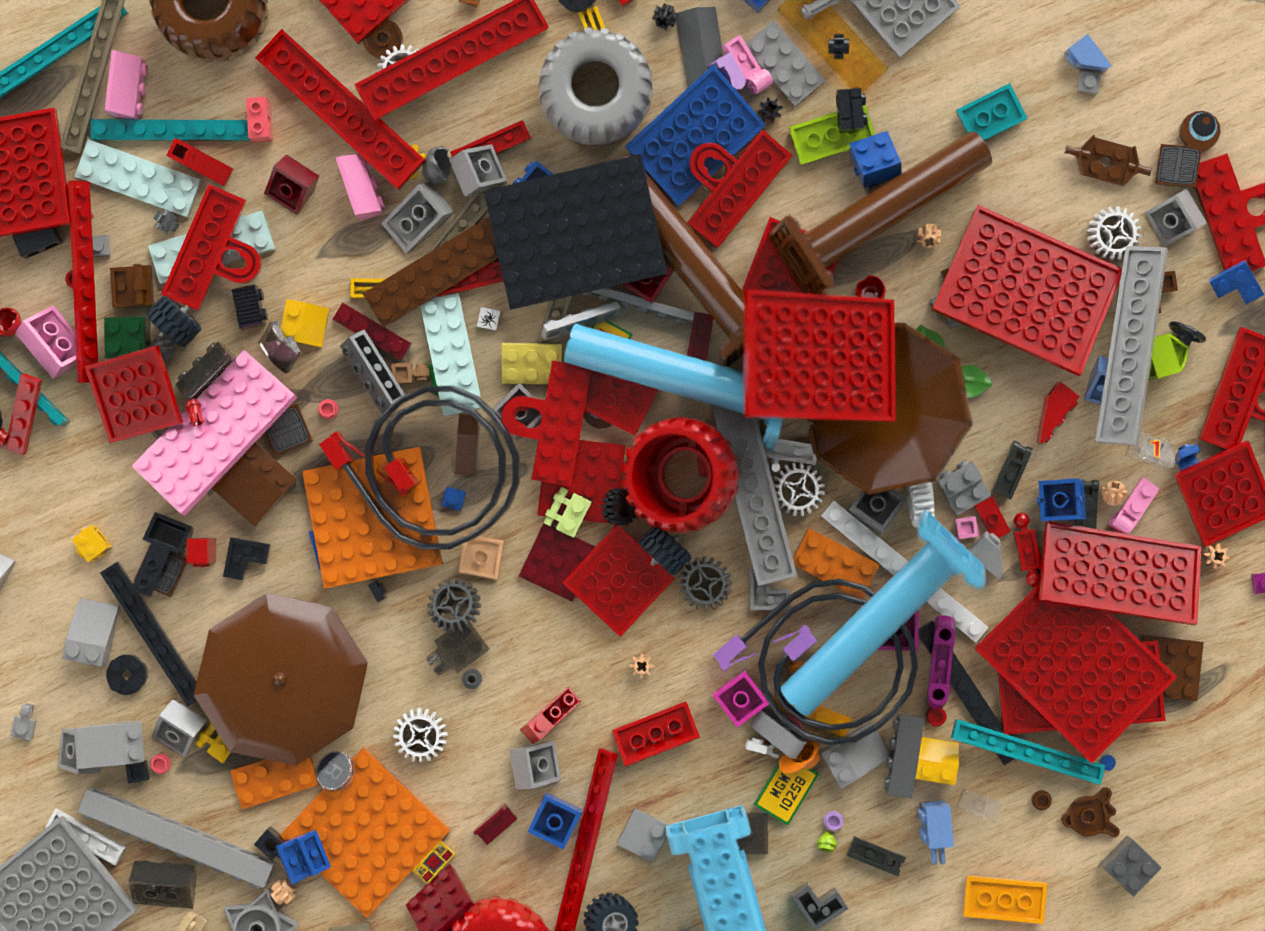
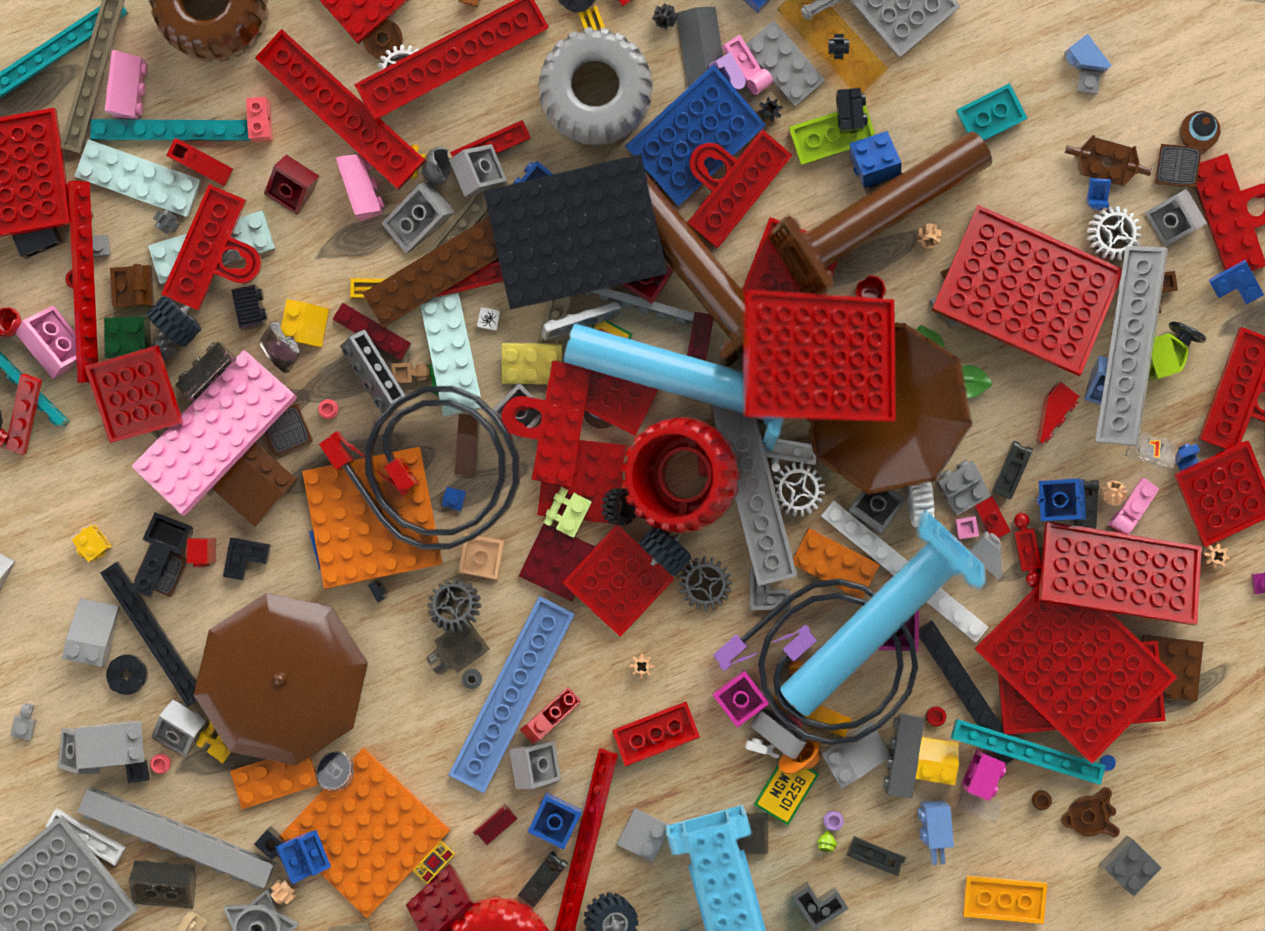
(194, 411): red pin -> none
(415, 727): white gear -> none
(511, 694): none -> medium blue plate
(542, 879): none -> pearl dark grey plate
(941, 661): magenta plate -> none
(983, 775): none -> dark pink brick
(1098, 193): none -> blue bracket

